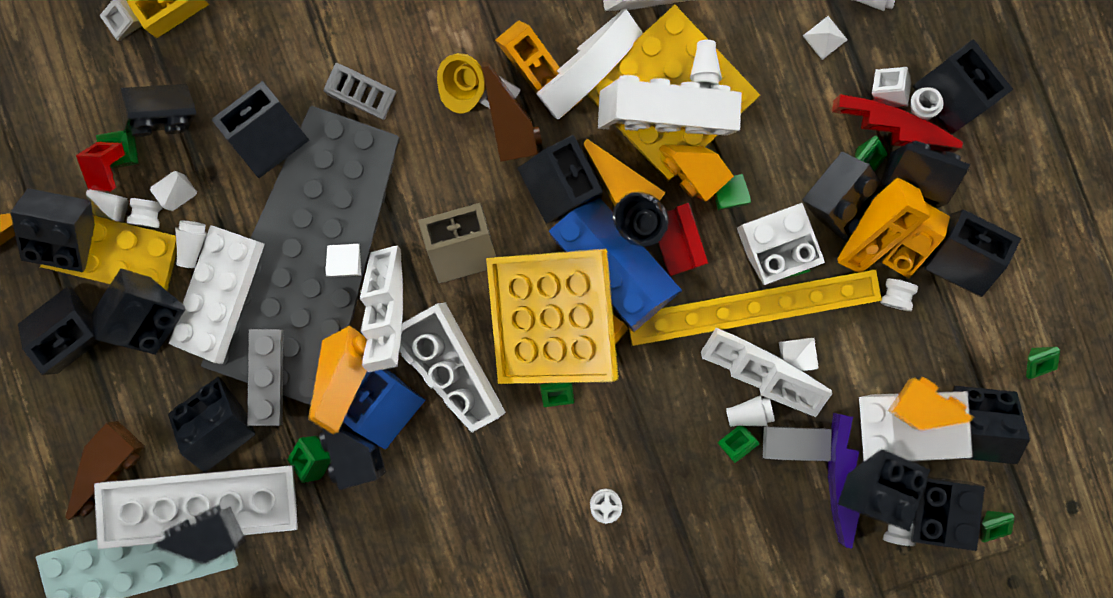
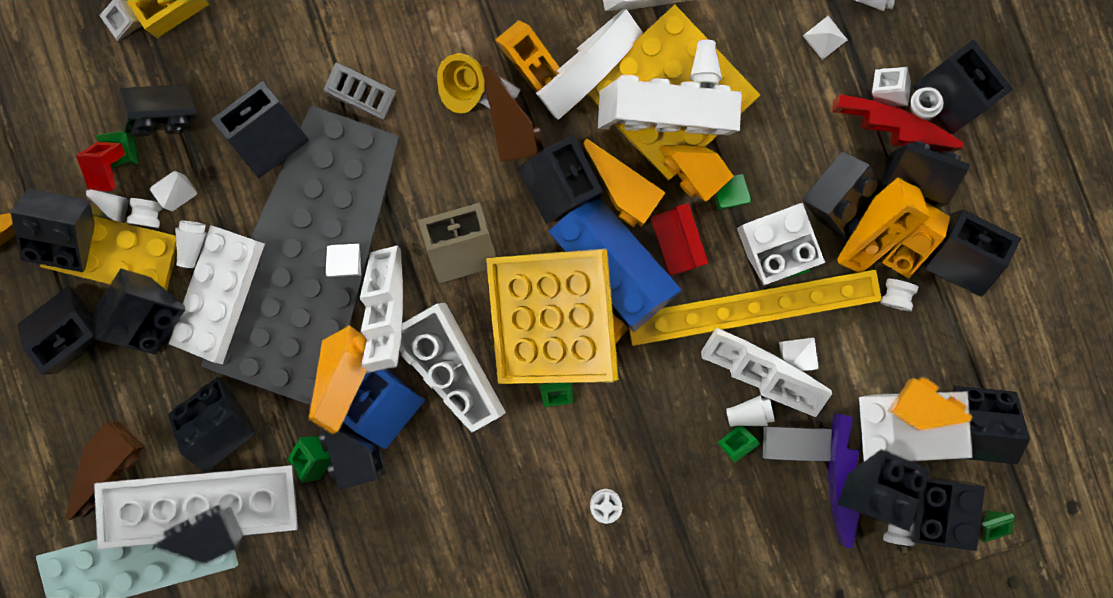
(265, 377): light grey plate -> none
(640, 219): black hair -> none
(871, 152): green slope -> none
(1042, 361): green slope -> none

